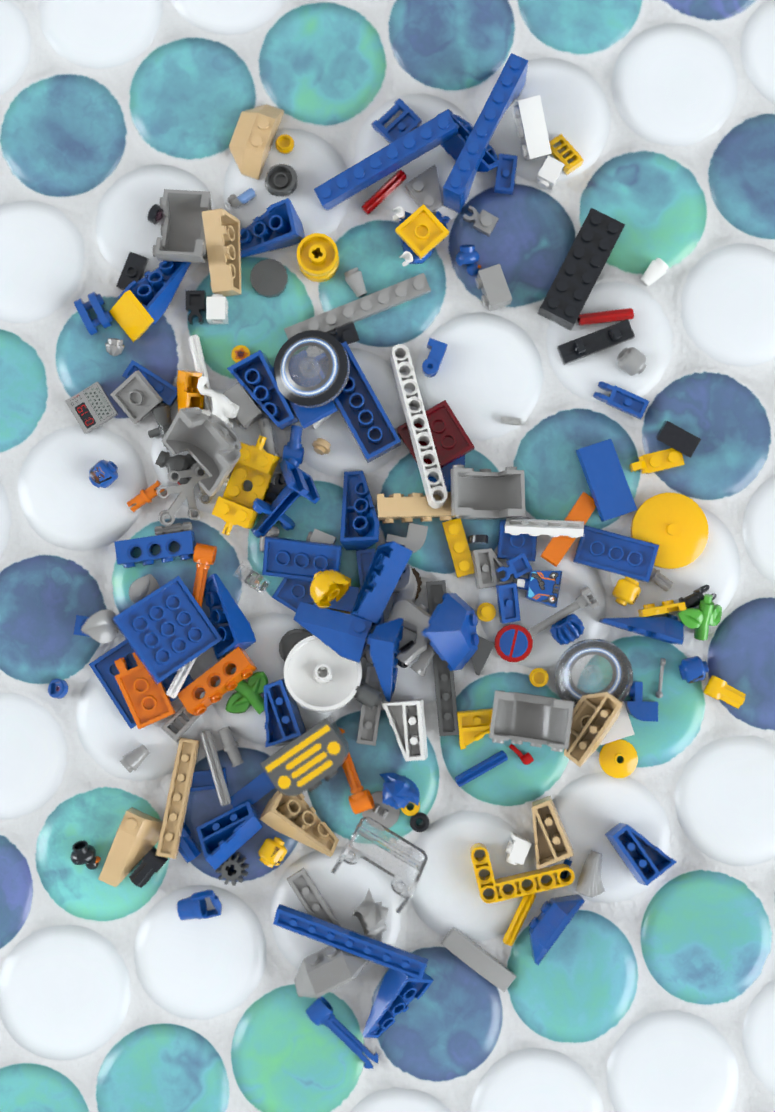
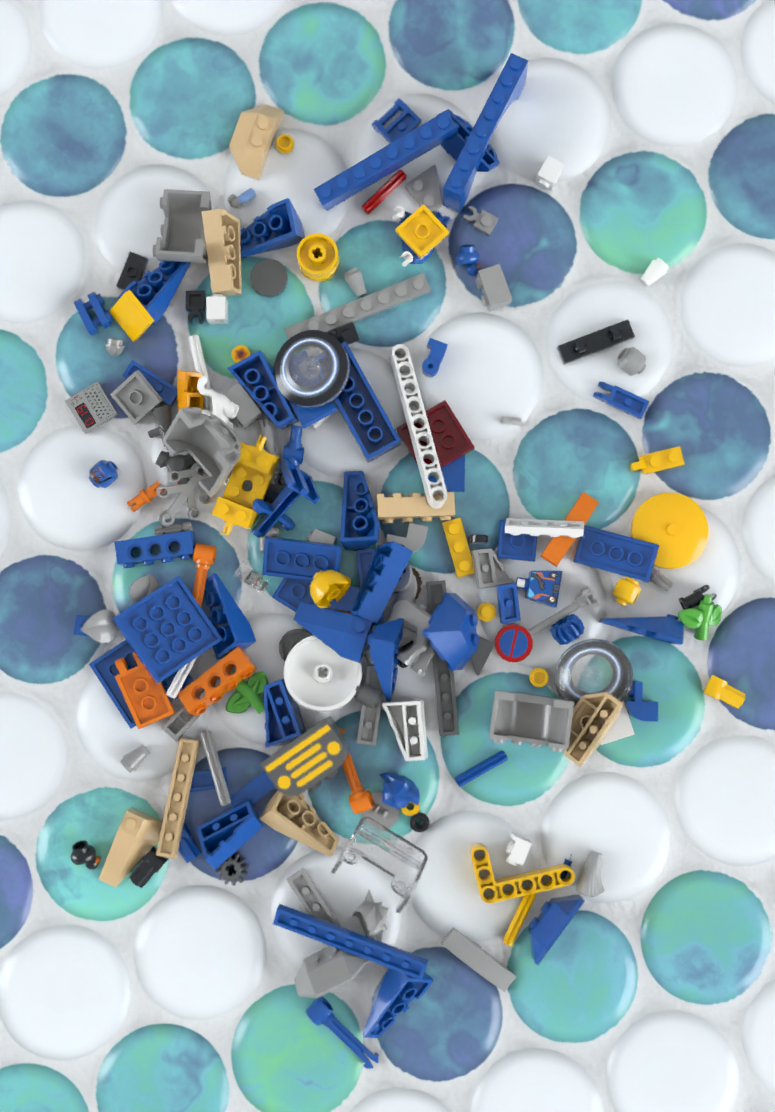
(58, 688): blue tile -> none
(155, 214): black tile -> none
(196, 906): blue piece -> none
(230, 746): light grey pin -> none
(272, 852): yellow head -> none
(281, 180): dark grey piece -> none
(321, 446): tan plate -> none
(473, 725): yellow wing -> none
(487, 493): light grey cylinder -> none
(505, 174): blue plate -> none
(517, 567): blue plate -> none
(526, 758): red hand -> none
(531, 127): white wedge -> none
(549, 834): tan wedge -> none
(573, 154): yellow slope -> none
(581, 269): black brick -> none
(606, 316): red axle -> none
(606, 480): blue tile -> none
(608, 758): yellow dish -> none
(639, 855): blue wedge -> none
(659, 694): light grey hinge -> none
(666, 607): yellow wing -> none
(678, 438): black hinge -> none
(693, 669): blue head -> none

